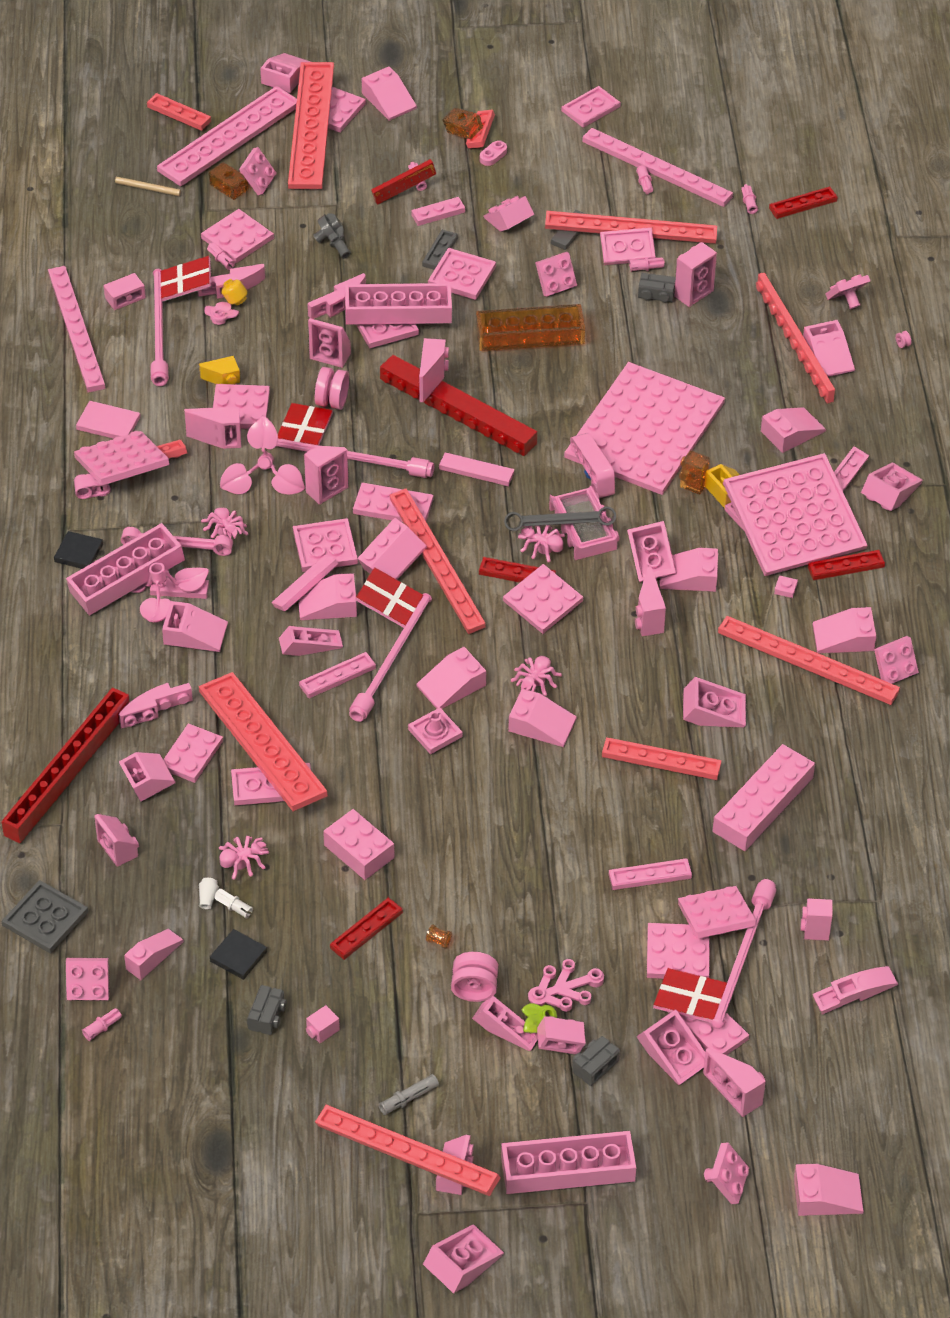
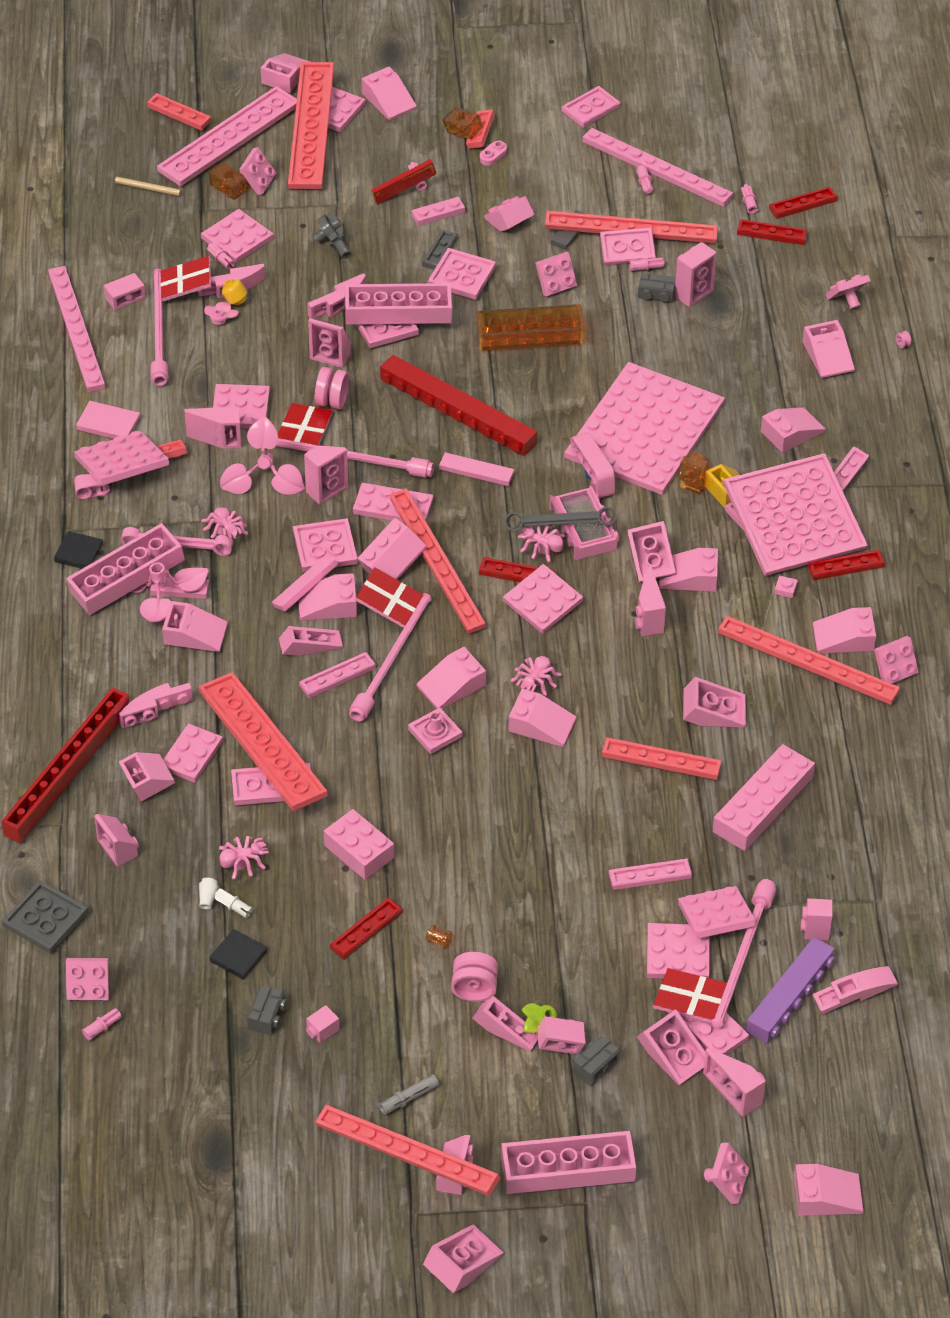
(151, 952): bright pink slope -> none
(220, 371): yellow slope -> none
(432, 366): bright pink slope -> none
(564, 988): bright pink plant -> none
(772, 232): none -> red tile
(791, 990): none -> medium lavender brick
(795, 337): coral plate -> none
(890, 486): bright pink slope -> none

